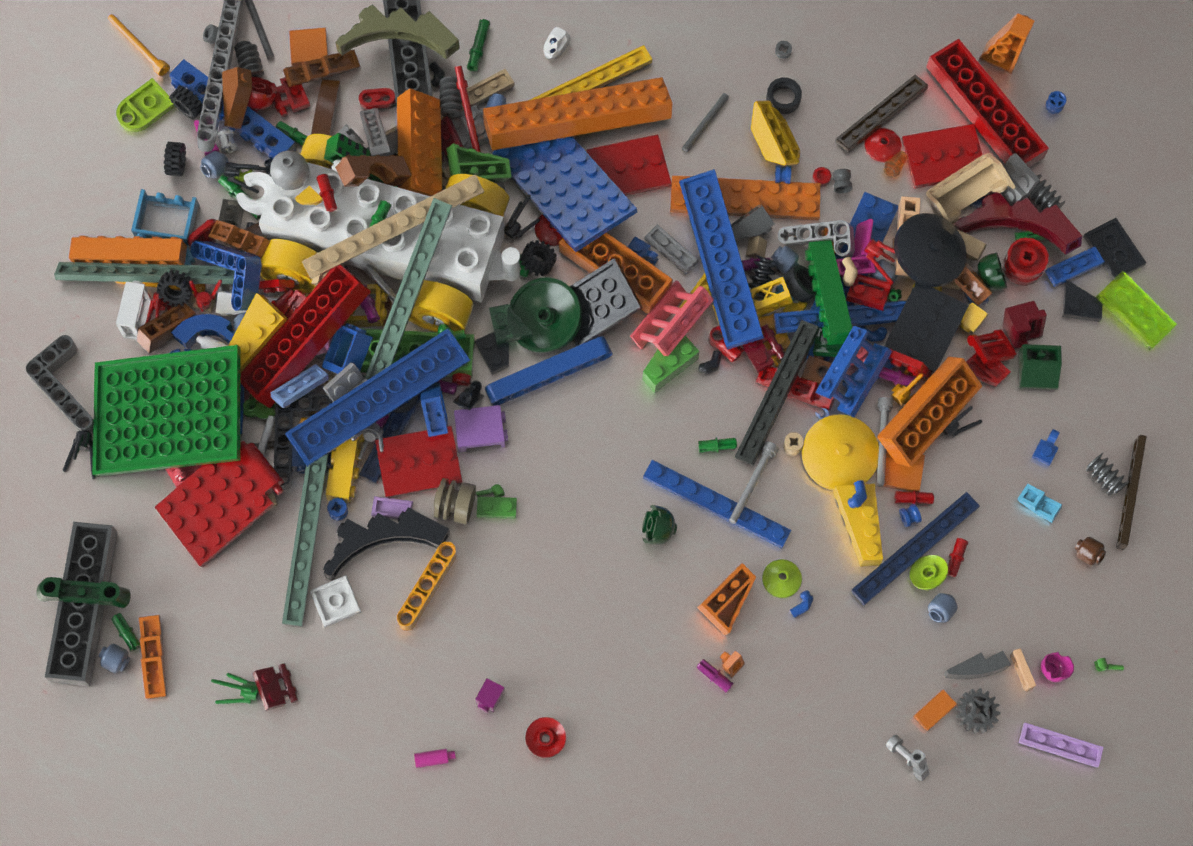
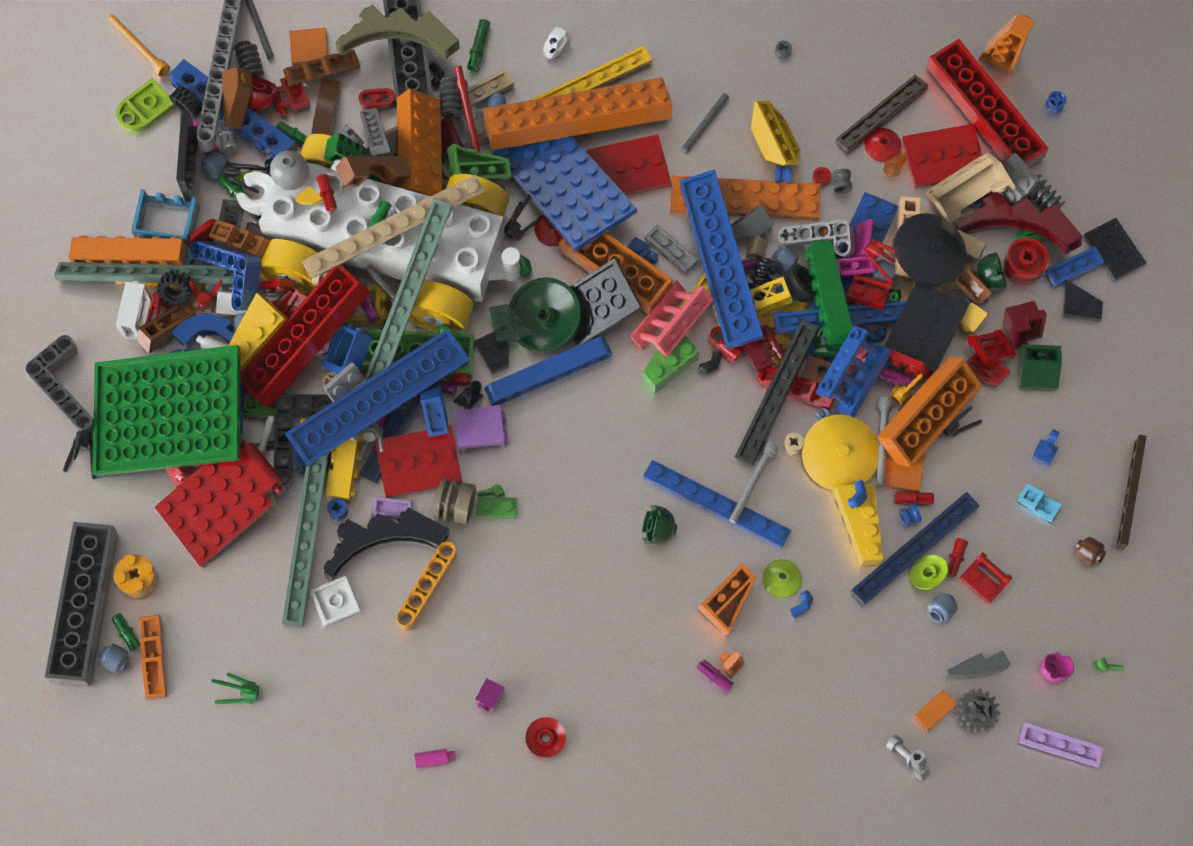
(83, 592): dark green plate -> none
(128, 568): none -> light orange brick
(174, 158): black tyre -> none
(187, 156): none -> black plate
(210, 34): dark grey tile -> none
(269, 687): dark red plate -> none
(299, 386): light blue plate -> none
(542, 251): black tyre -> none
(717, 444): green axle -> none
(789, 84): black tyre -> none
(850, 272): tan arm -> none
(981, 582): none -> red plate
(1022, 670): light nougat tile -> none
(1106, 475): dark grey piece -> none
(1136, 310): clear neon green plate -> none

